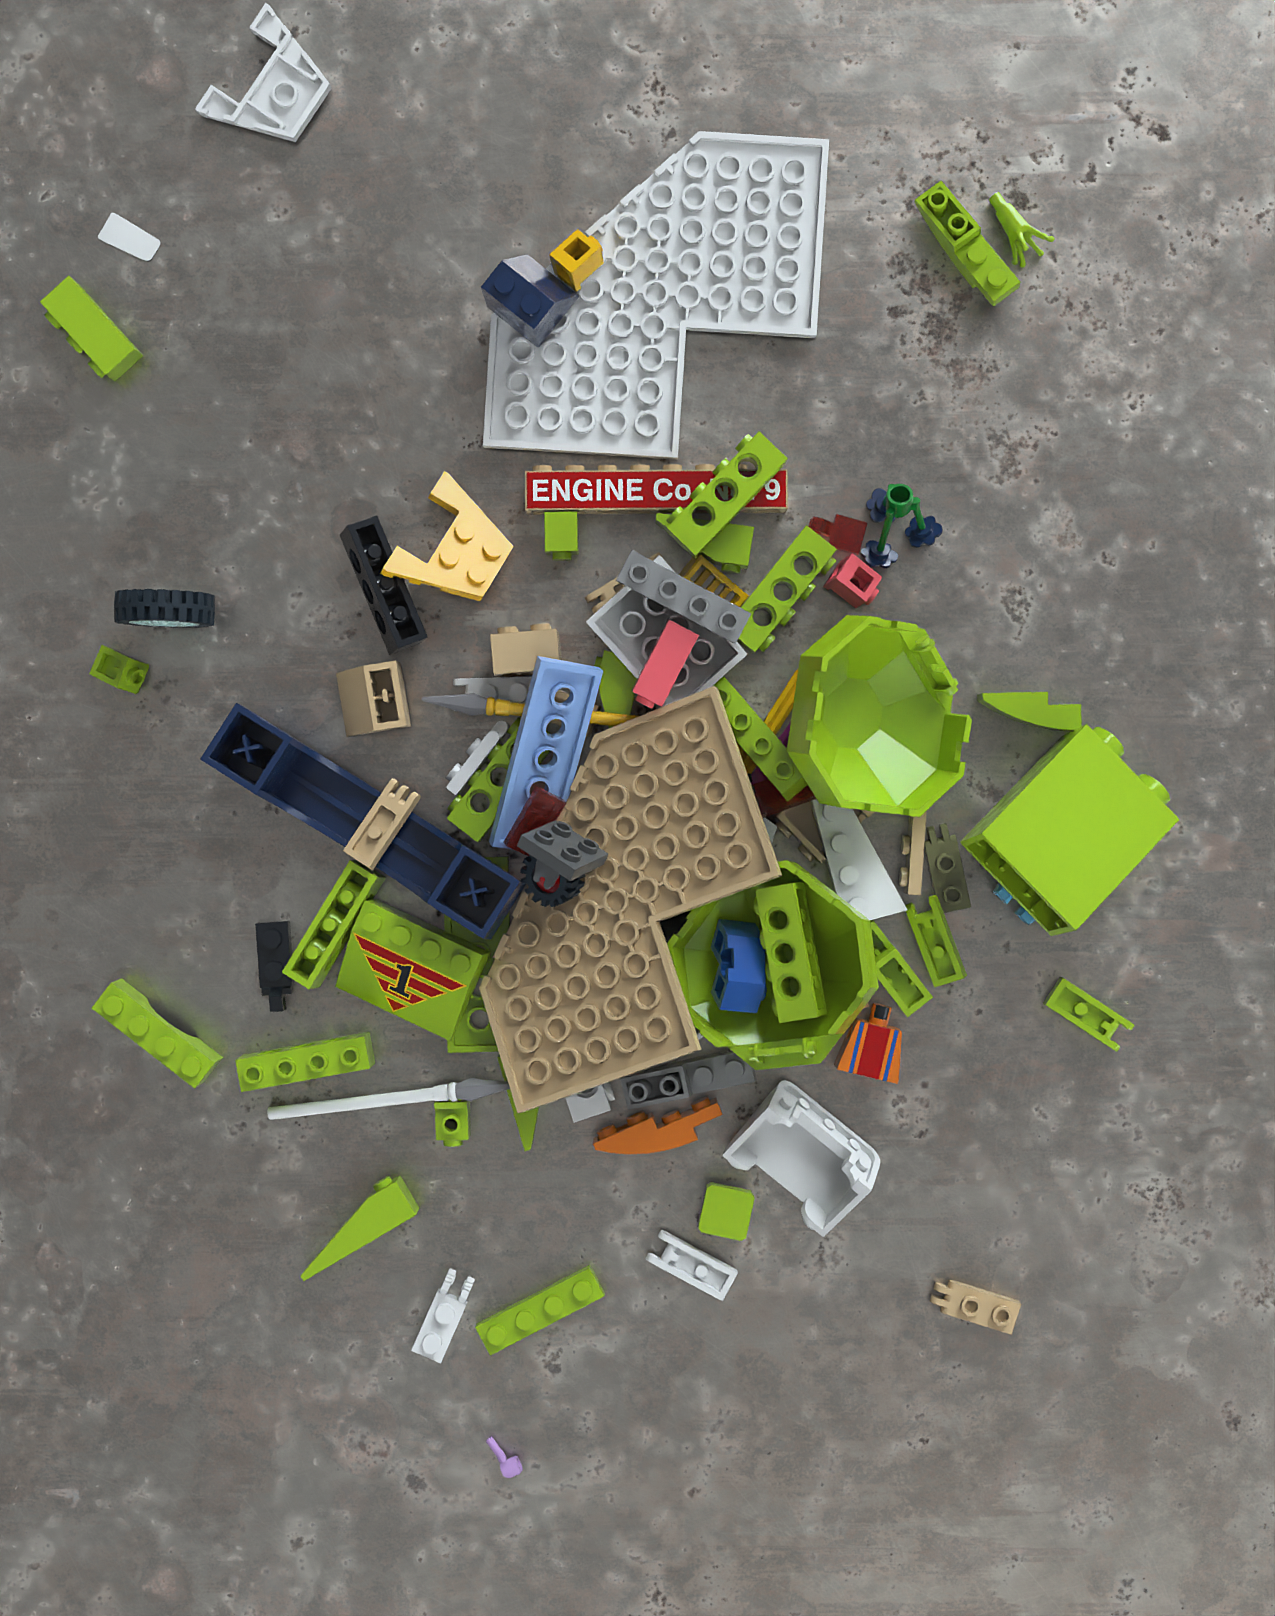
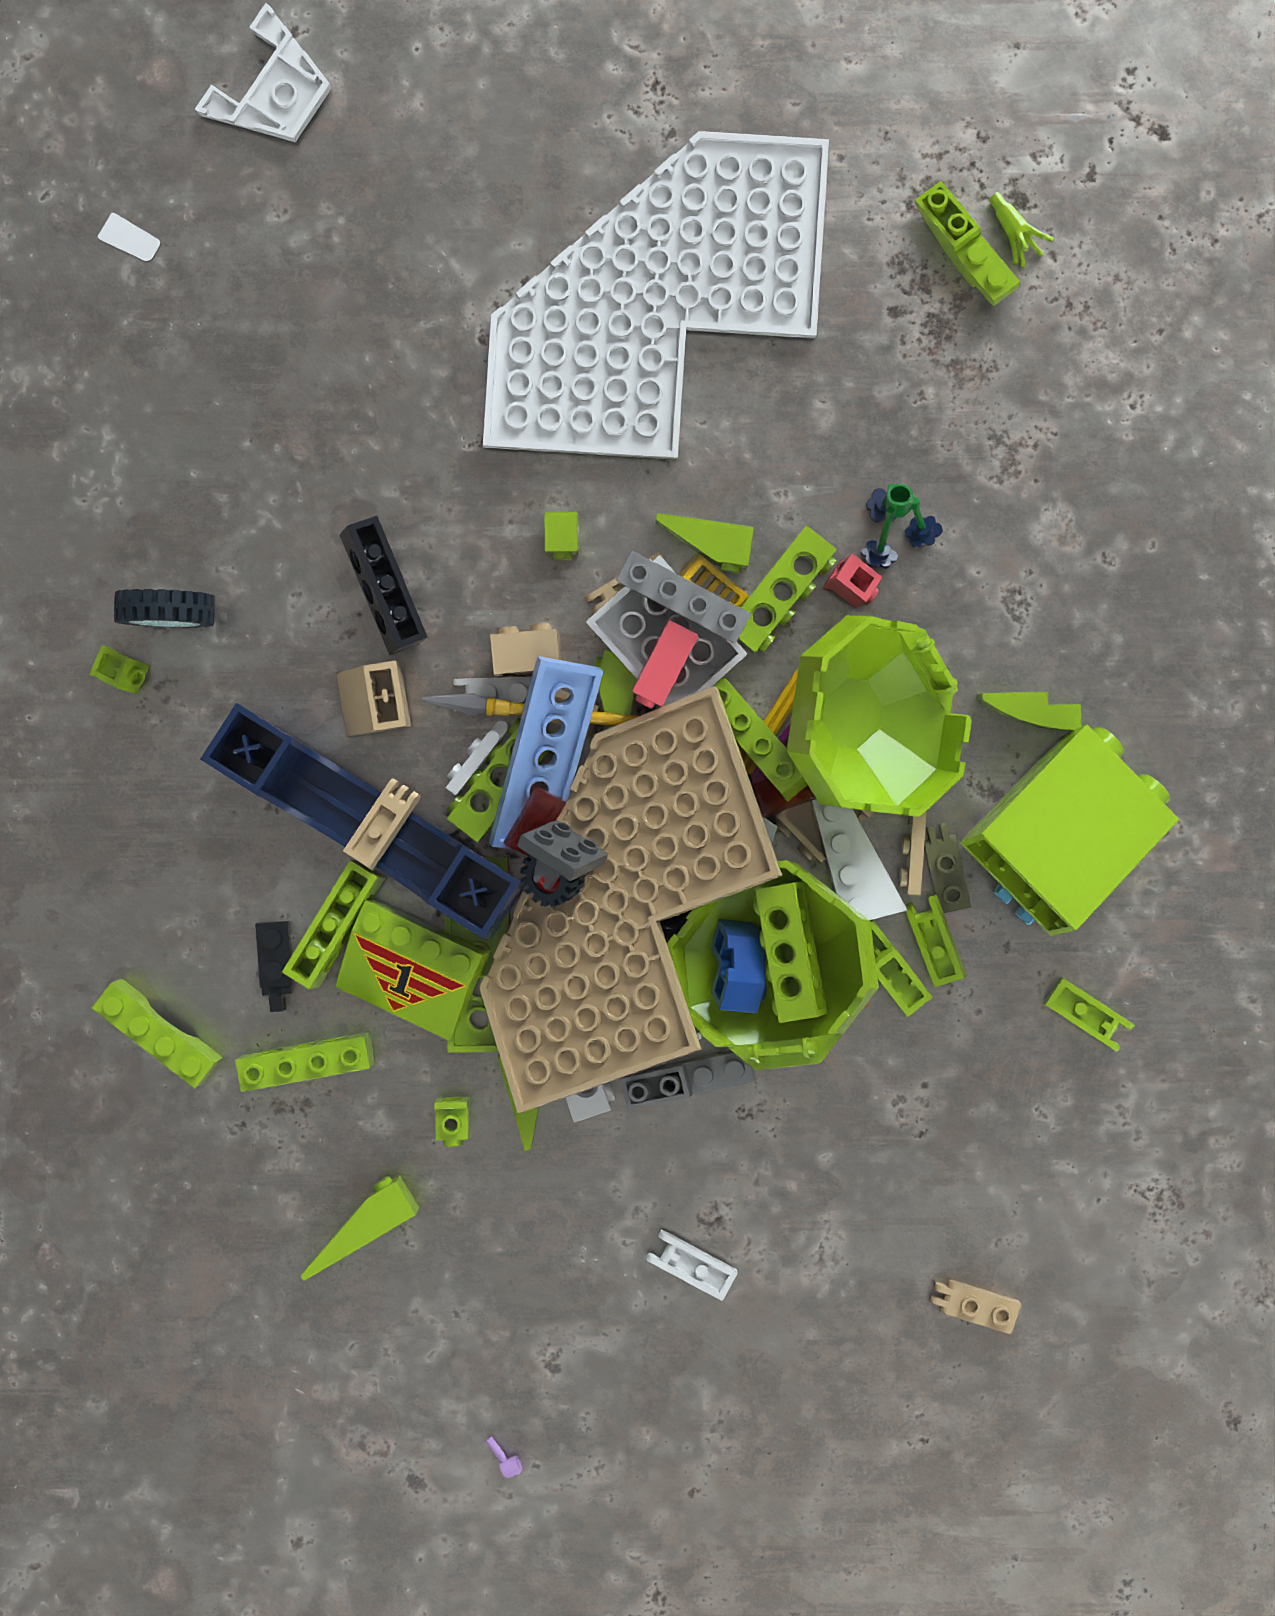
(90, 329): lime brick -> none
(442, 1319): white hinge -> none
(466, 1090): white piece -> none
(467, 554): yellow wing -> none
(527, 297): dark blue slope -> none
(539, 1310): lime plate -> none
(576, 259): yellow brick -> none
(638, 490): brick -> none
(645, 1135): orange slope -> none
(726, 1211): lime piece -> none
(767, 461): lime brick -> none
(807, 1155): white windscreen -> none
(844, 533): clear red plate -> none
(872, 1047): torso -> none

